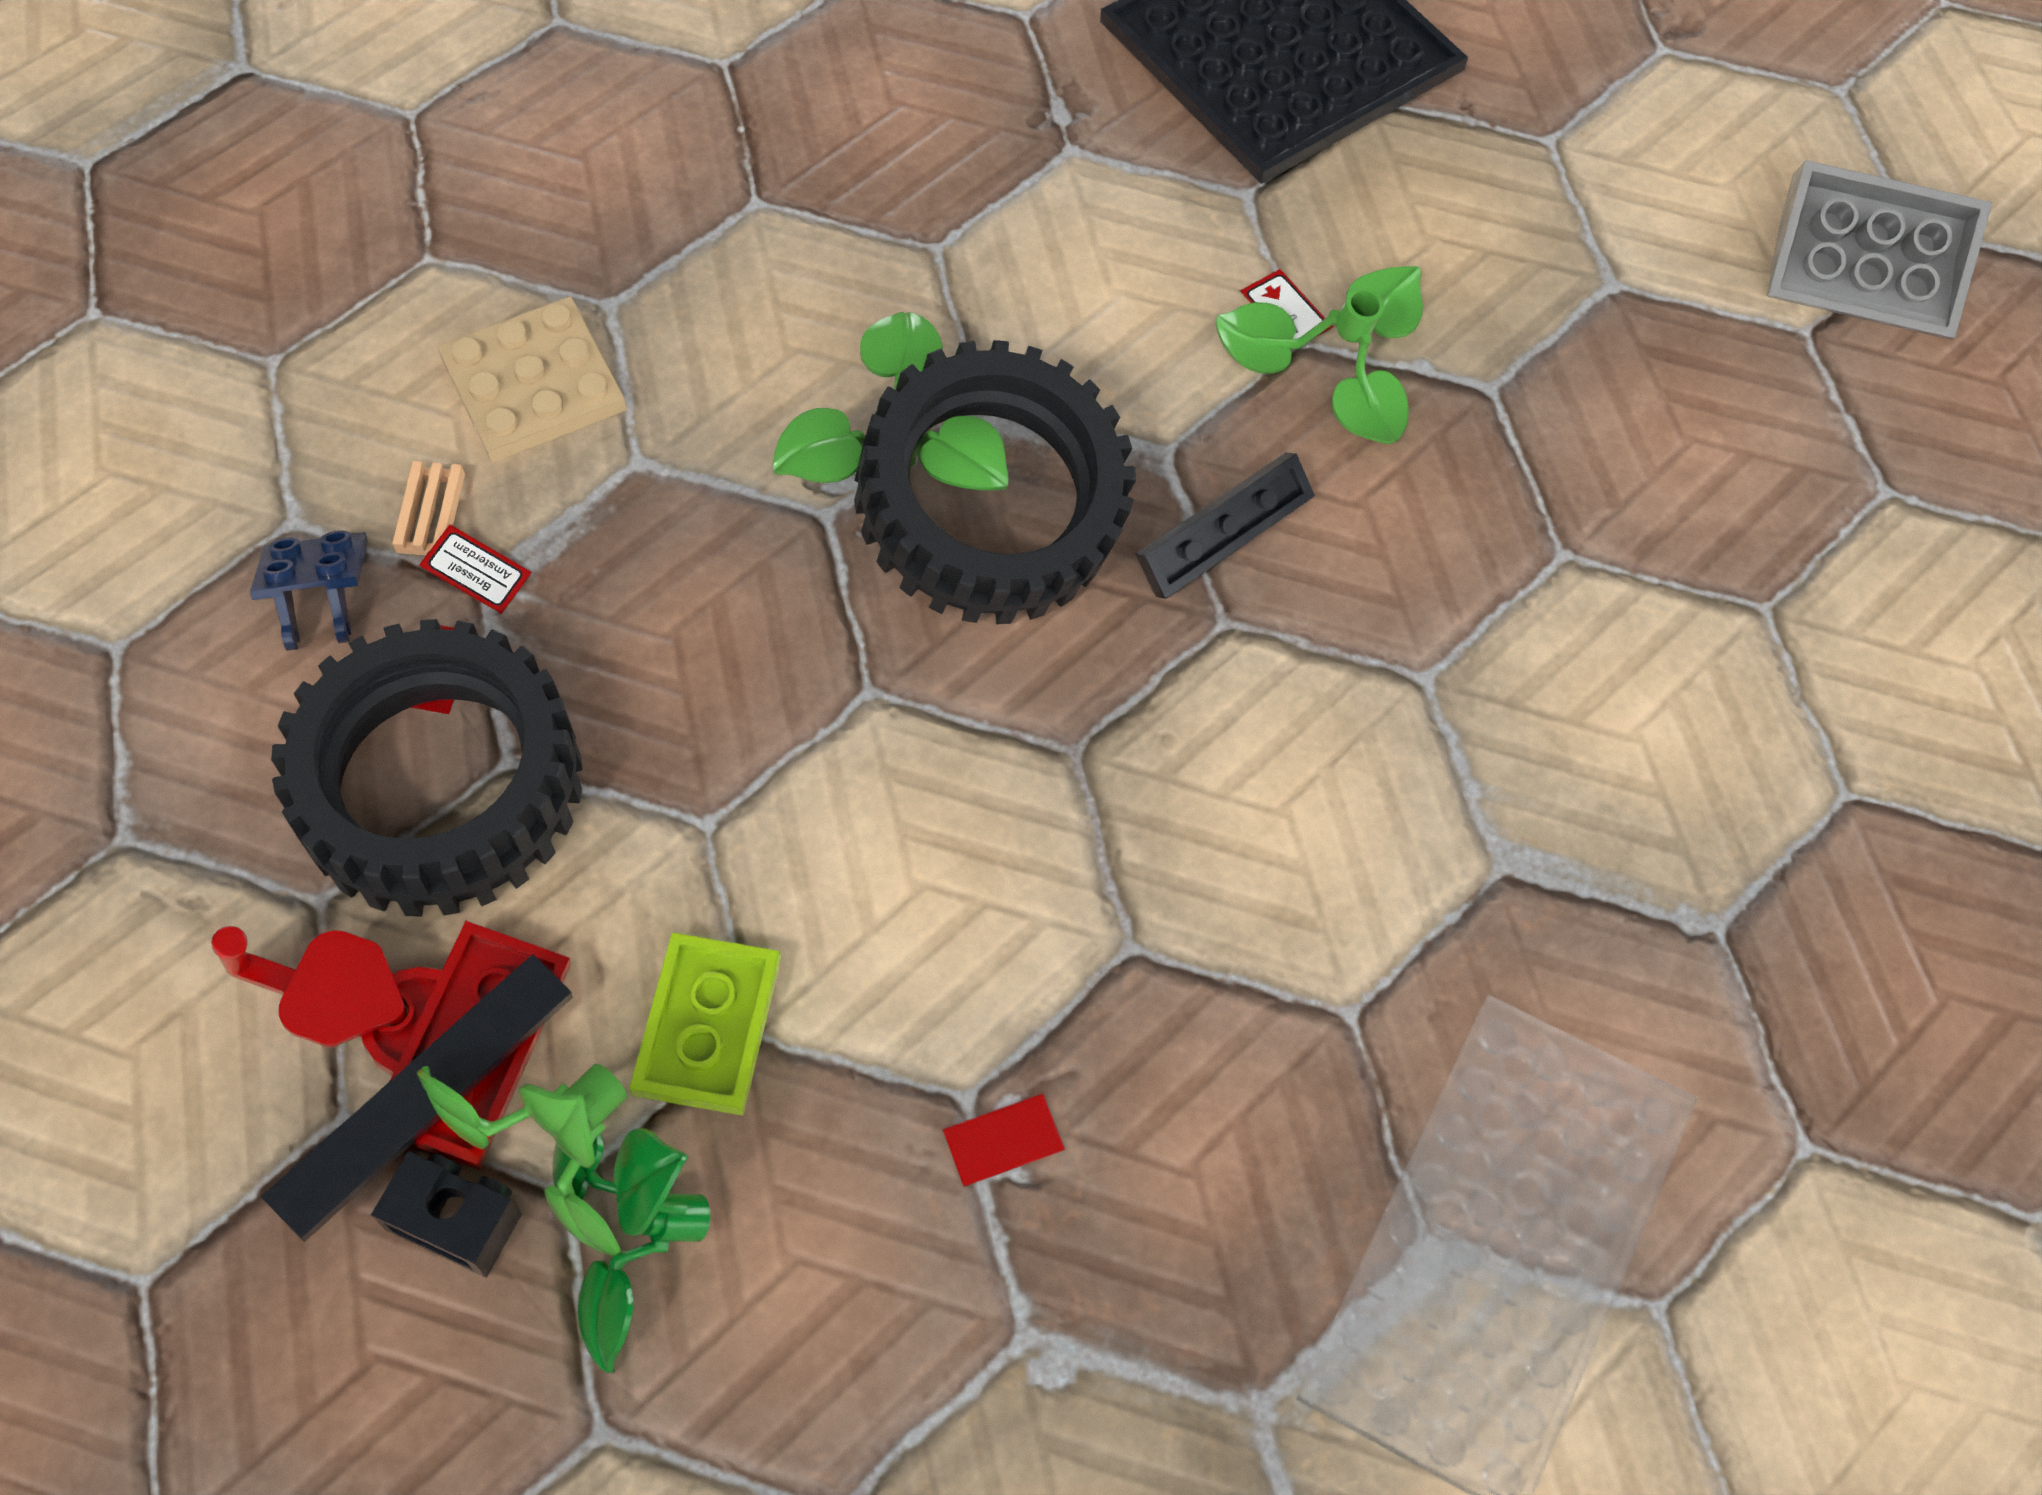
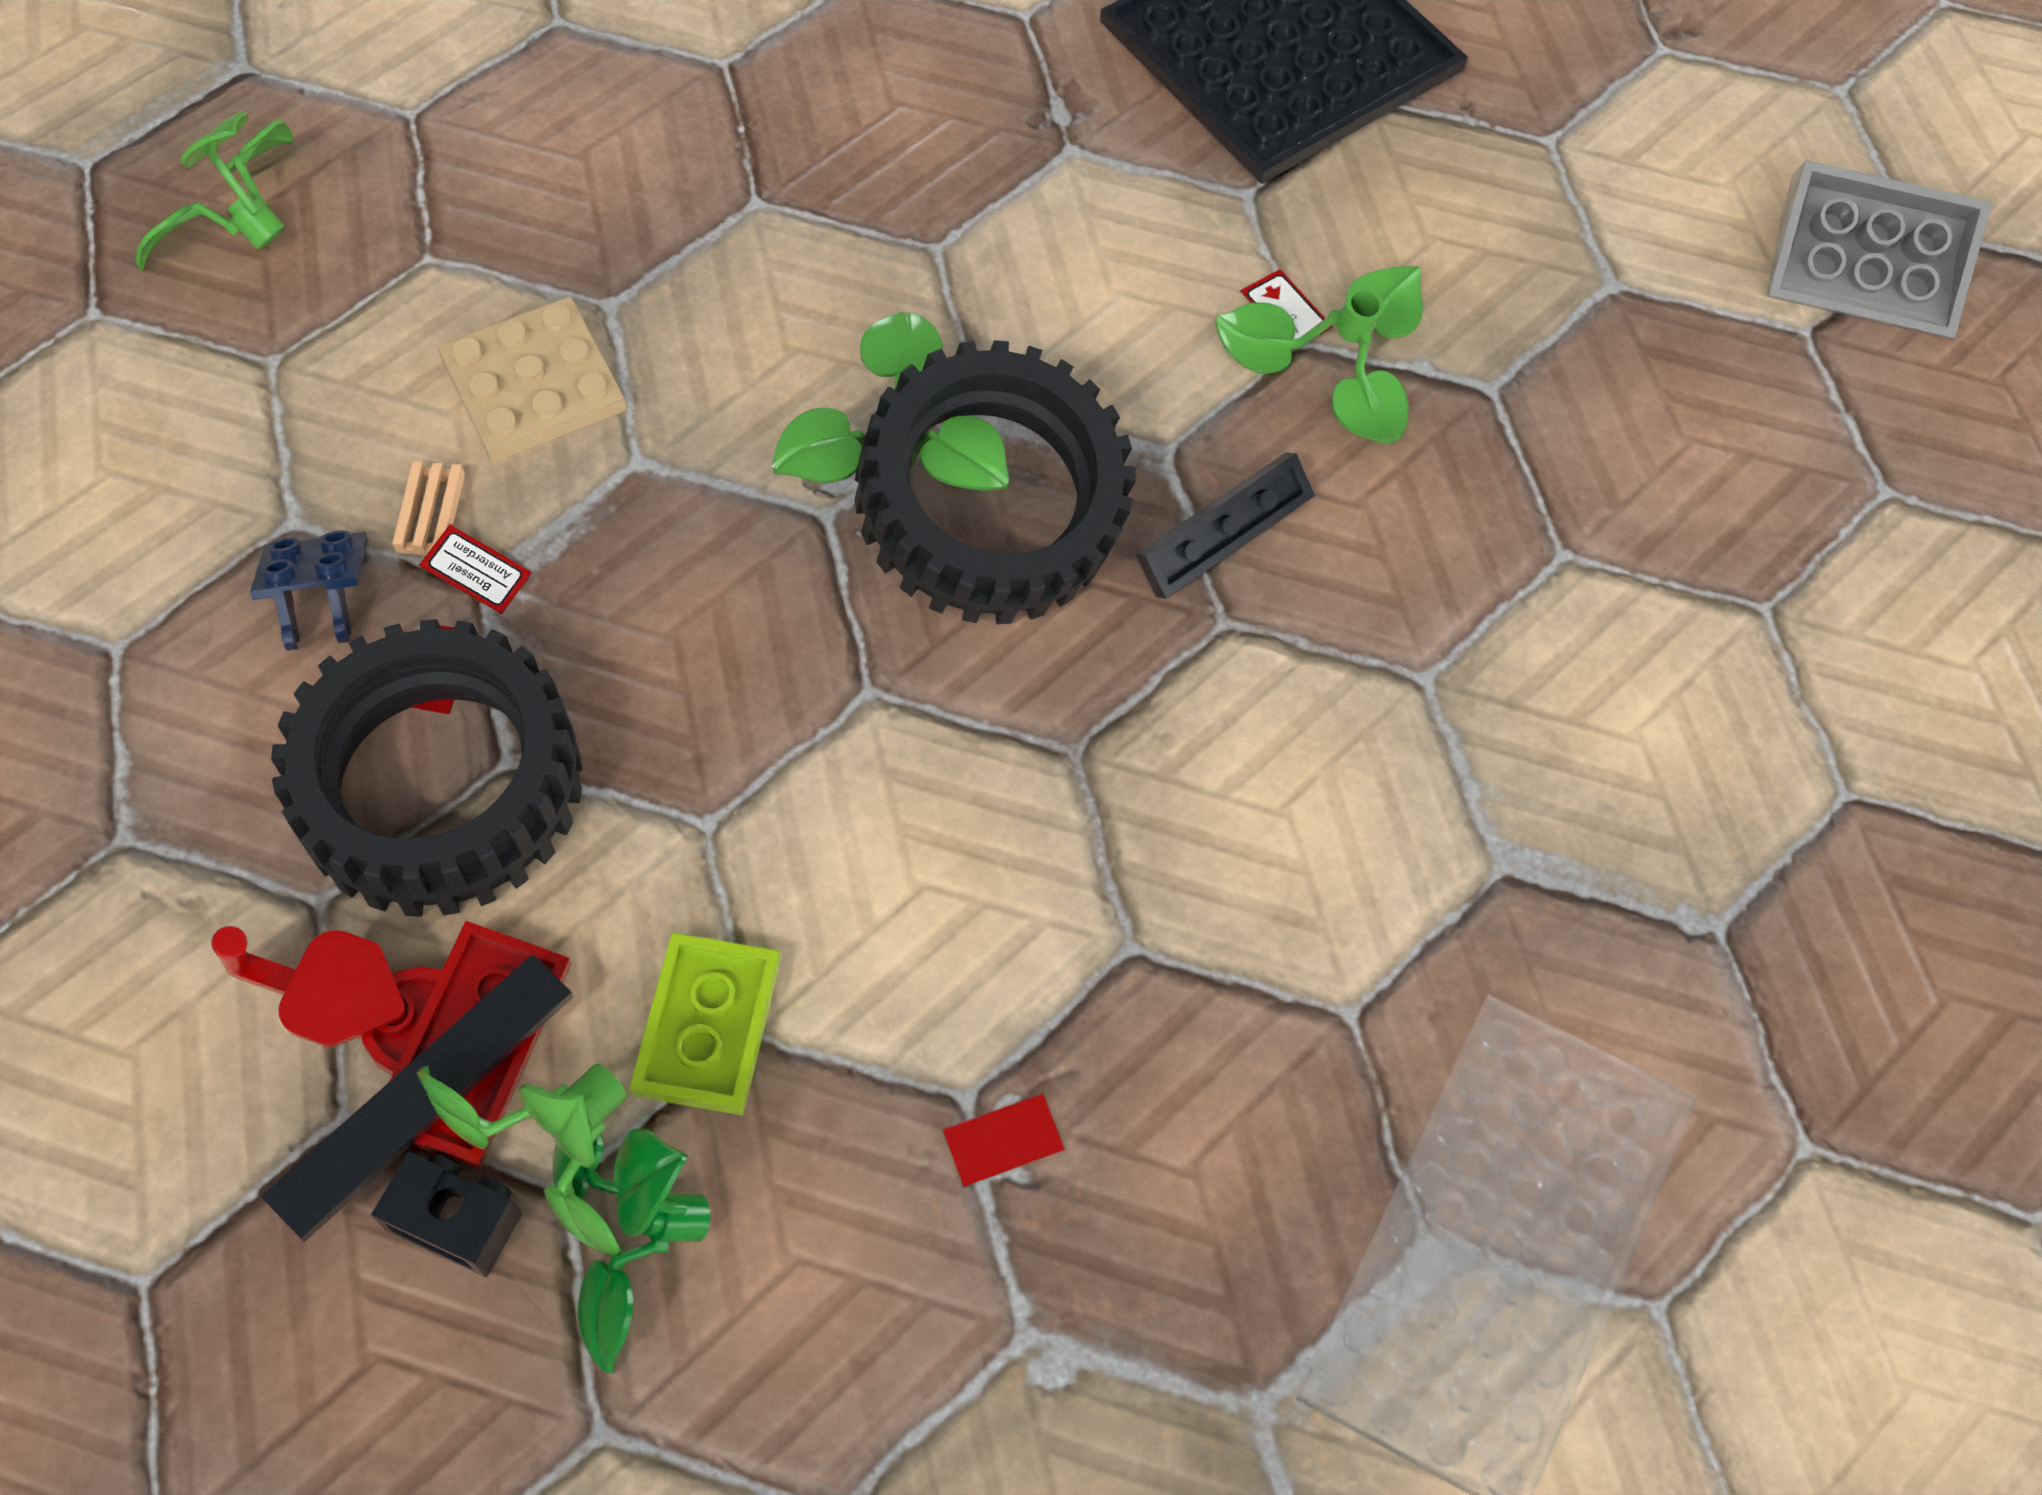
(250, 211): none -> bright green plant

